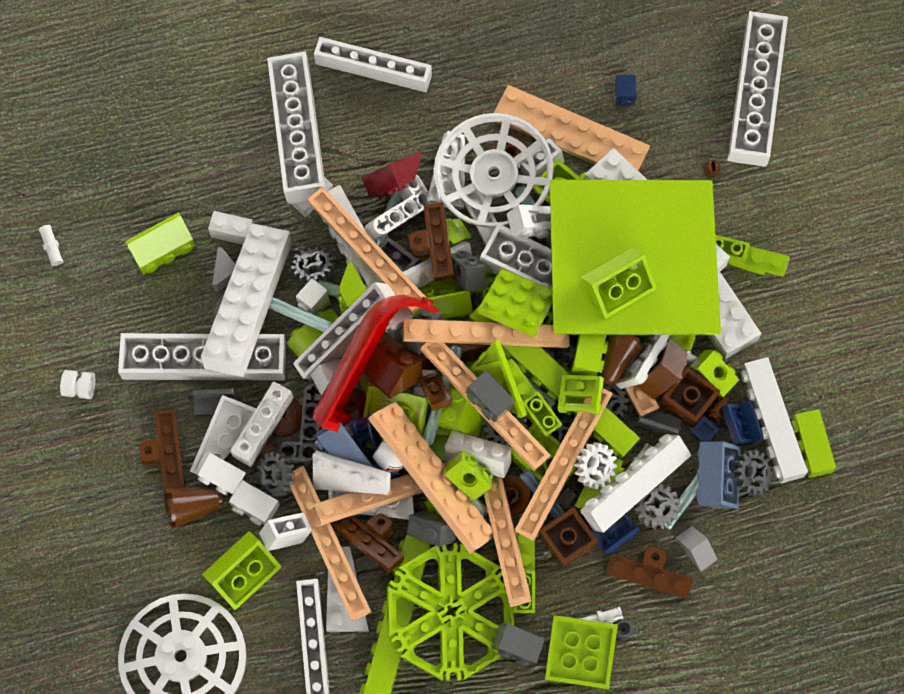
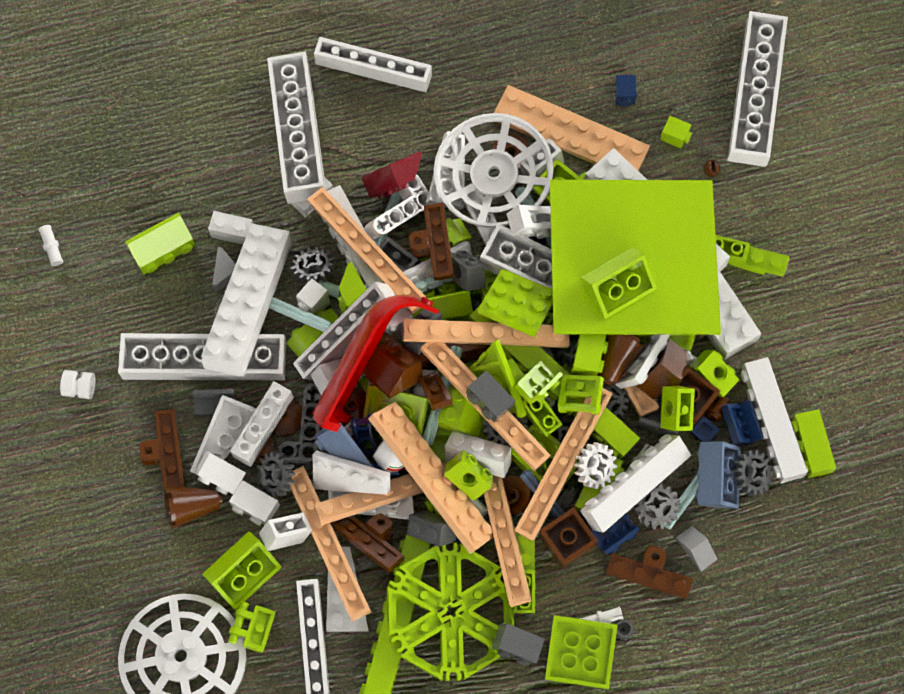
(258, 629): none -> lime plate
(430, 284): none -> light aqua axle
(537, 382): none -> lime bracket
(676, 132): none -> lime brick
(677, 408): none -> lime brick

